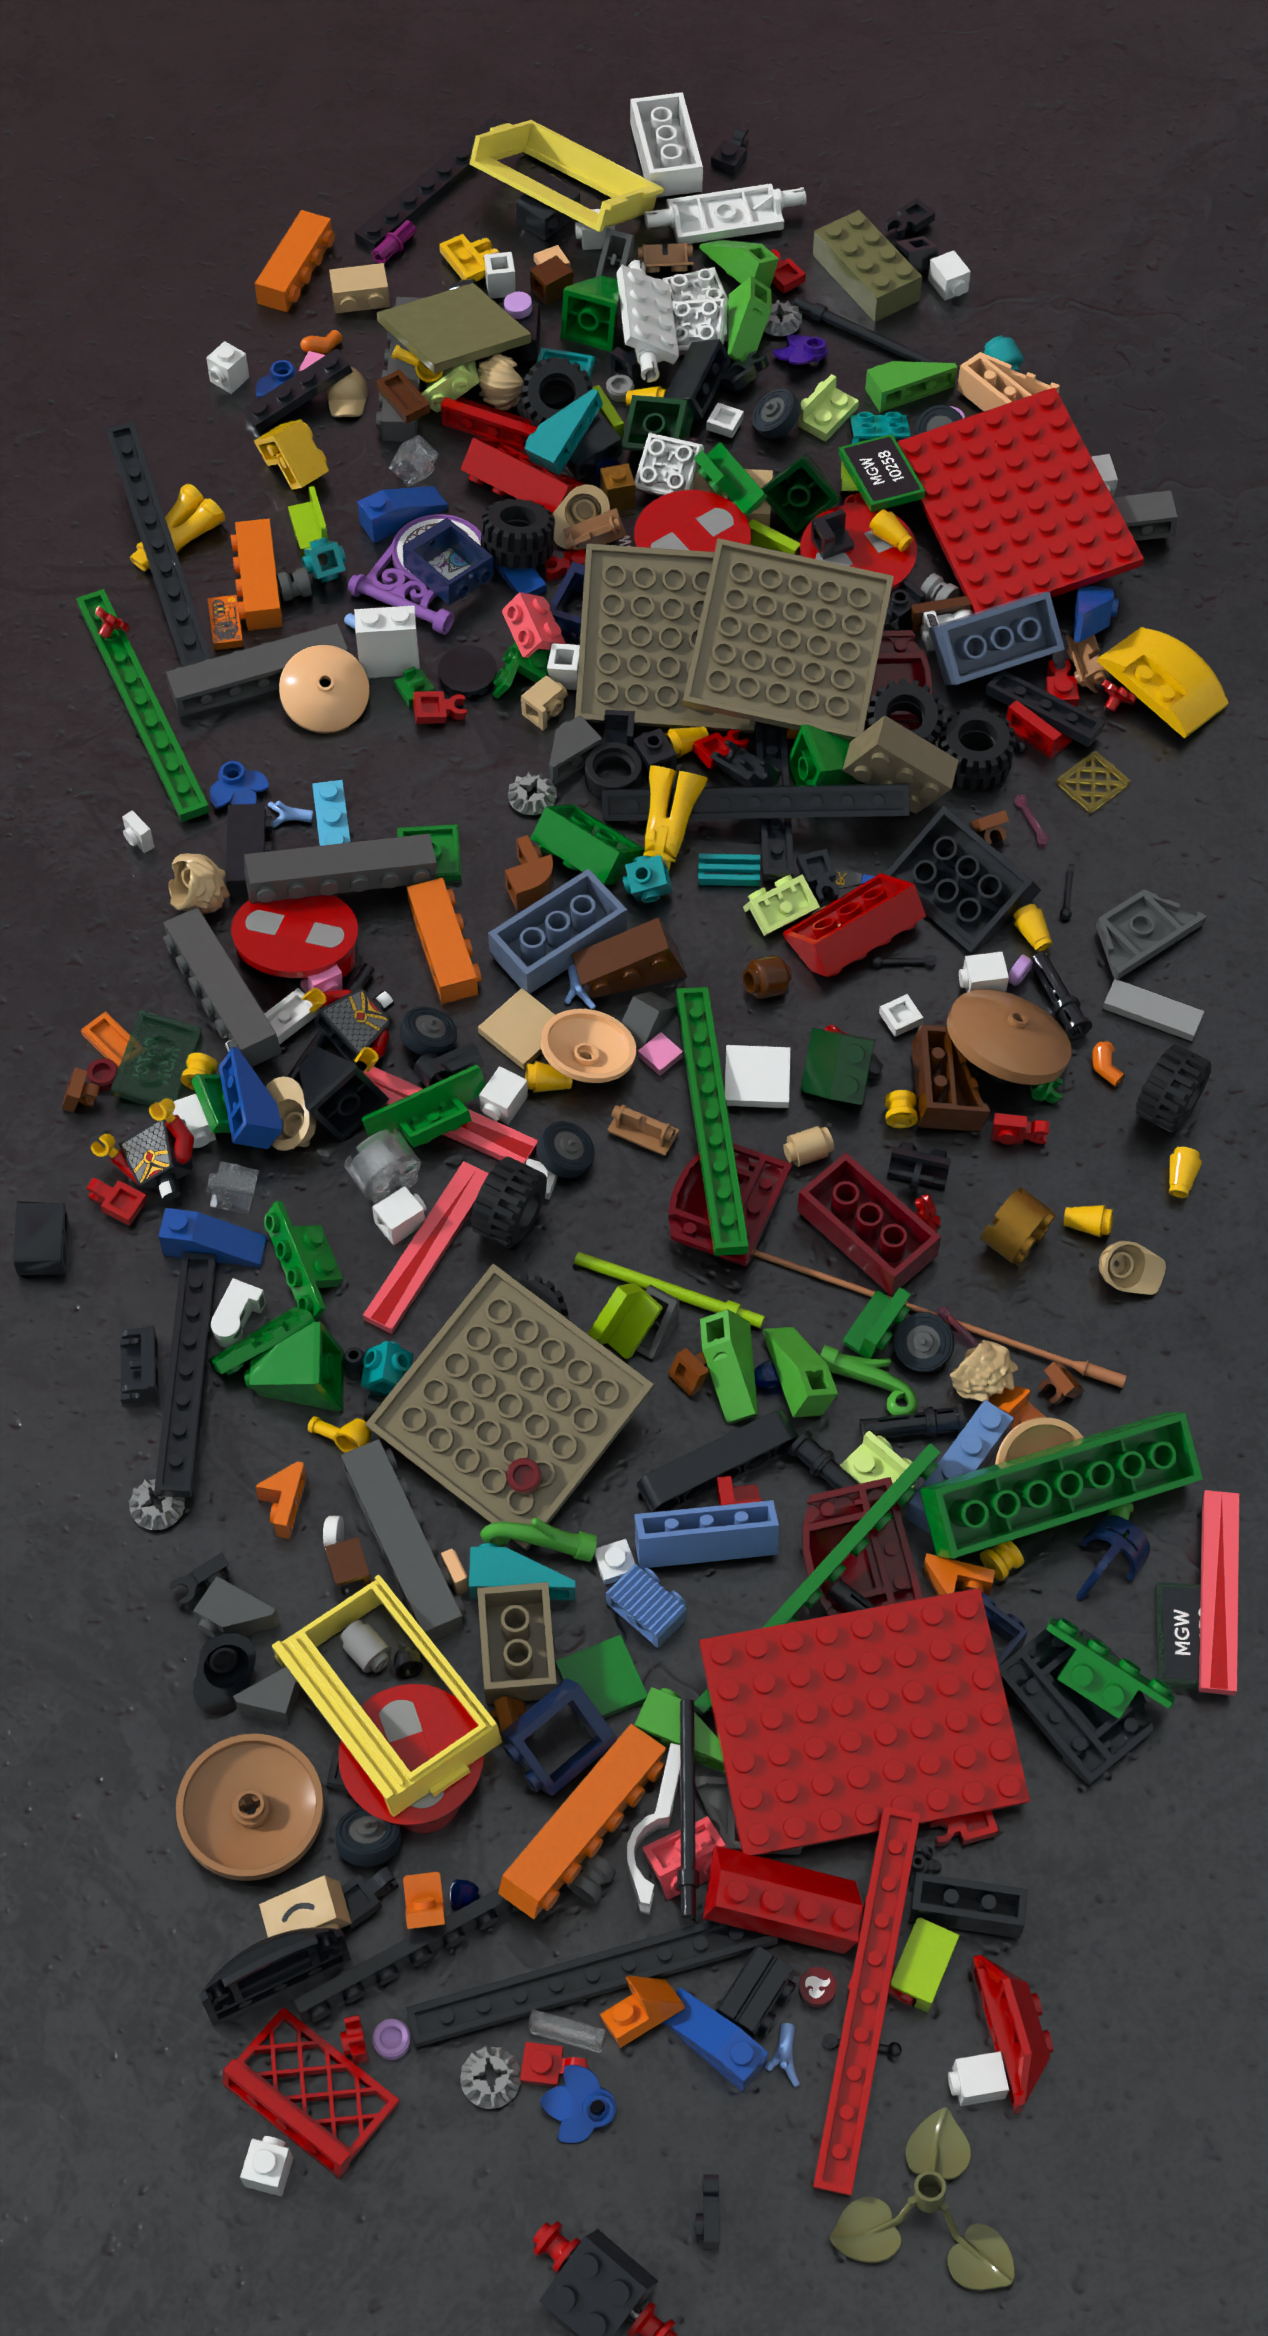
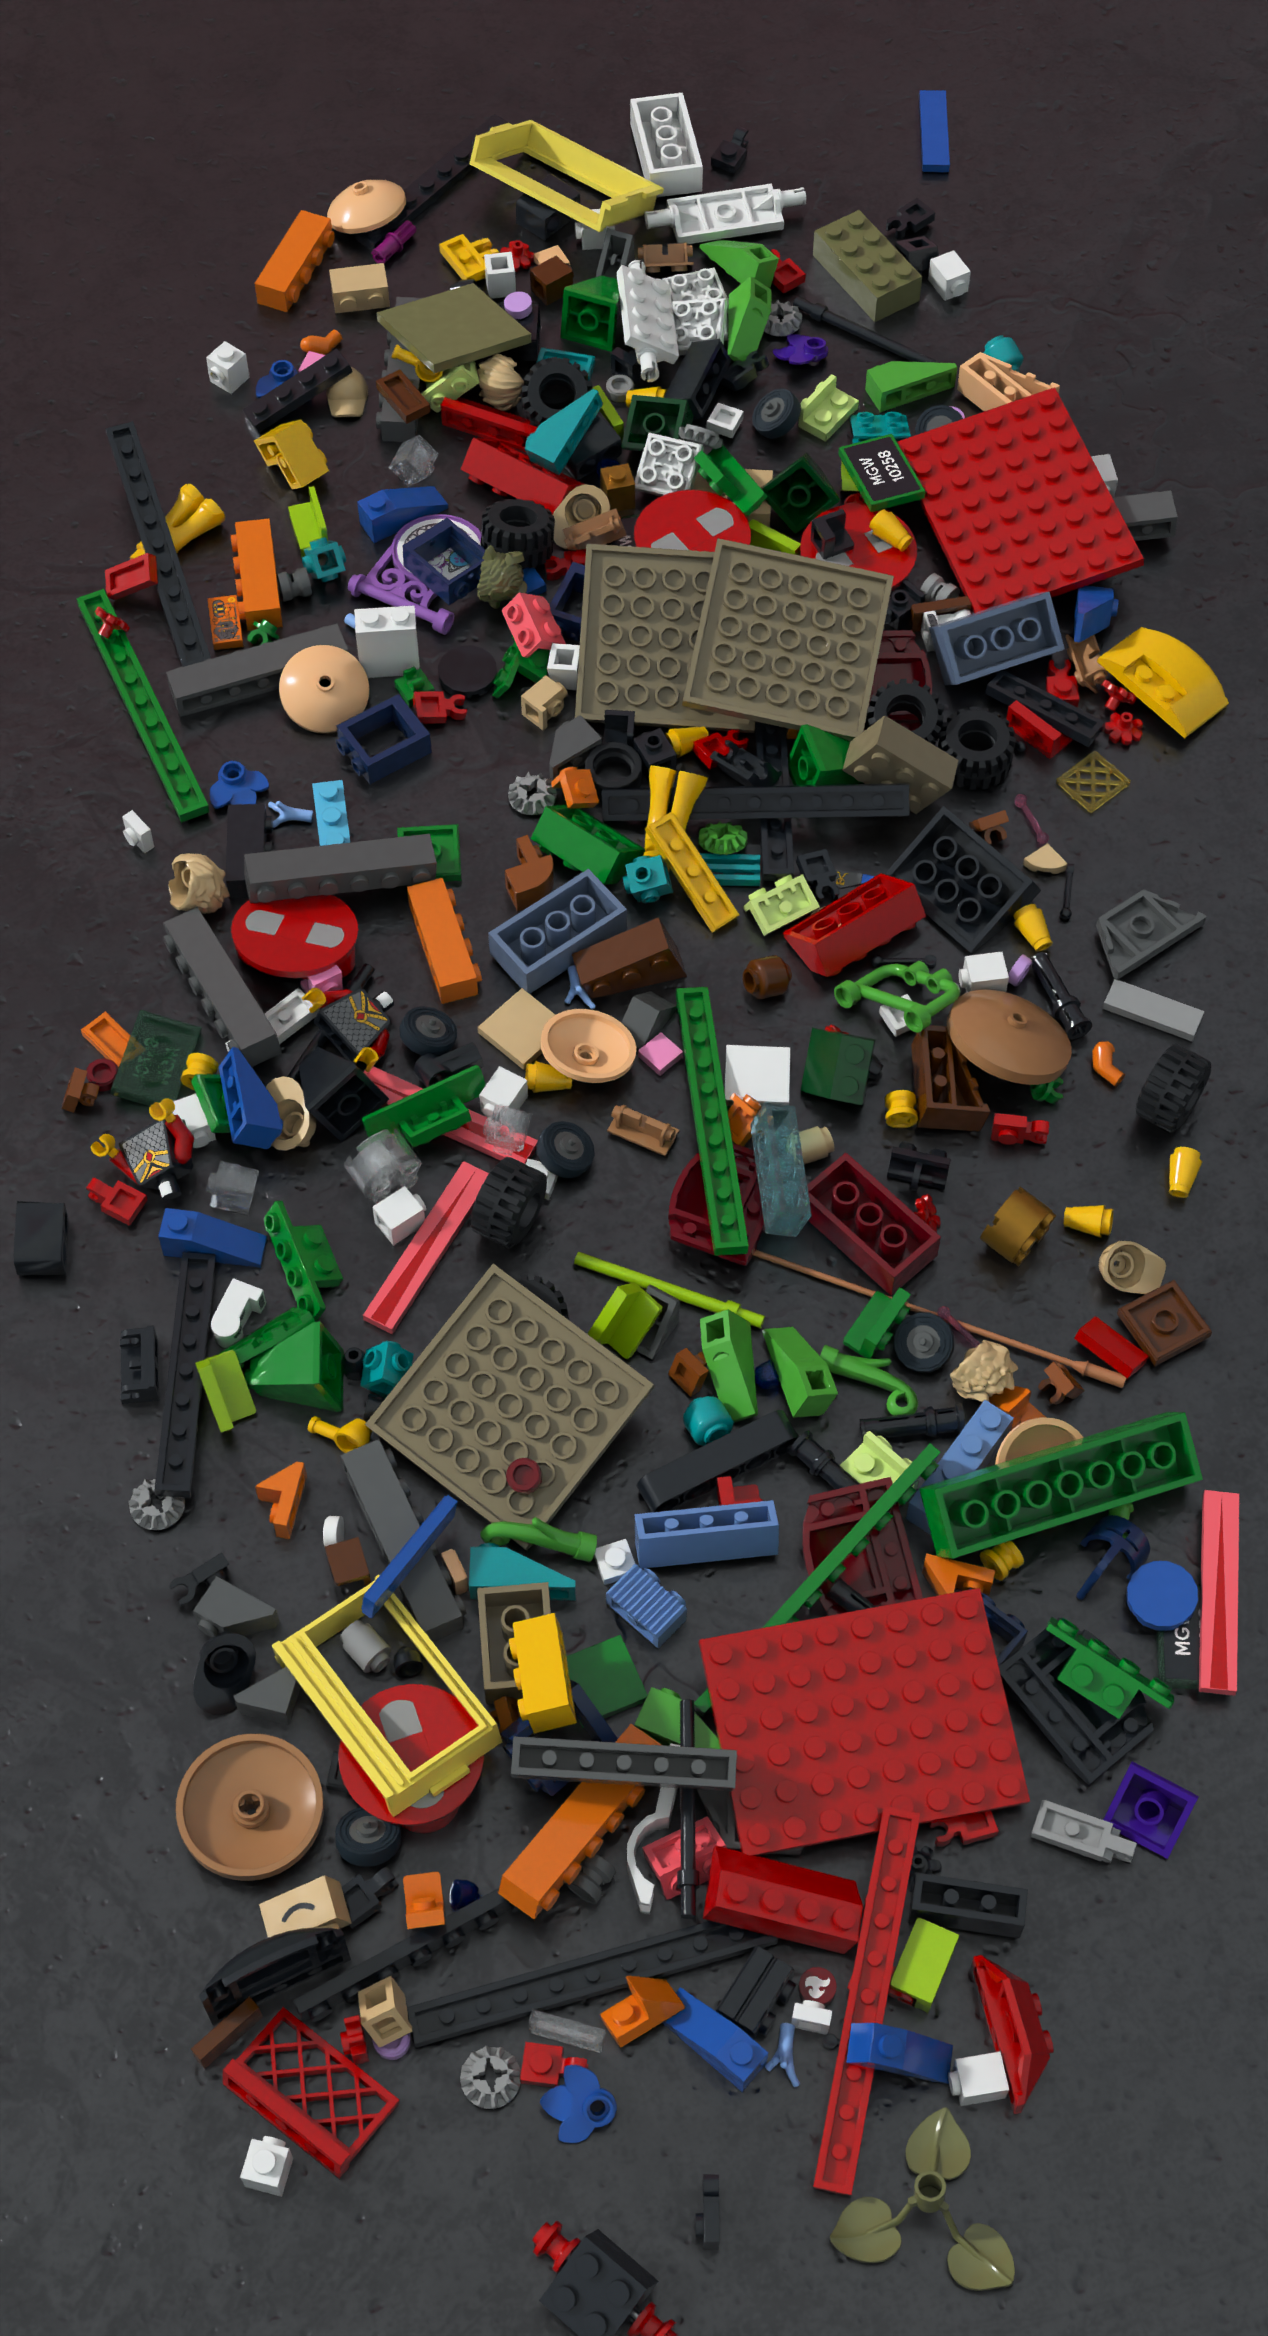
(131, 576): none -> red tile
(226, 1389): none -> lime panel
(227, 2032): none -> reddish brown tile
(264, 630): none -> green plate
(366, 206): none -> light nougat dish
(384, 2011): none -> tan brick
(394, 758): none -> dark blue window
(408, 1556): none -> blue tile
(500, 577): none -> olive hair
(507, 1129): none -> clear brick
(520, 254): none -> red plant
(542, 1673): none -> yellow brick
(577, 787): none -> orange bracket
(623, 1763): none -> dark grey brick
(692, 872): none -> yellow tile
(700, 436): none -> light grey gear
(707, 1420): none -> teal head
(731, 838): none -> bright green gear
(740, 1117): none -> orange bracket
(780, 1170): none -> clear light blue brick
(811, 2017): none -> white plate
(899, 2052): none -> blue slope
(915, 1014): none -> bright green bar
(934, 131): none -> blue tile
(1045, 860): none -> tan tile
(1081, 1833): none -> light grey hinge
(1111, 1347): none -> red tile
(1123, 728): none -> red plant
(1150, 1809): none -> dark purple slope
(1162, 1595): none -> blue tile
(1164, 1322): none -> reddish brown plate

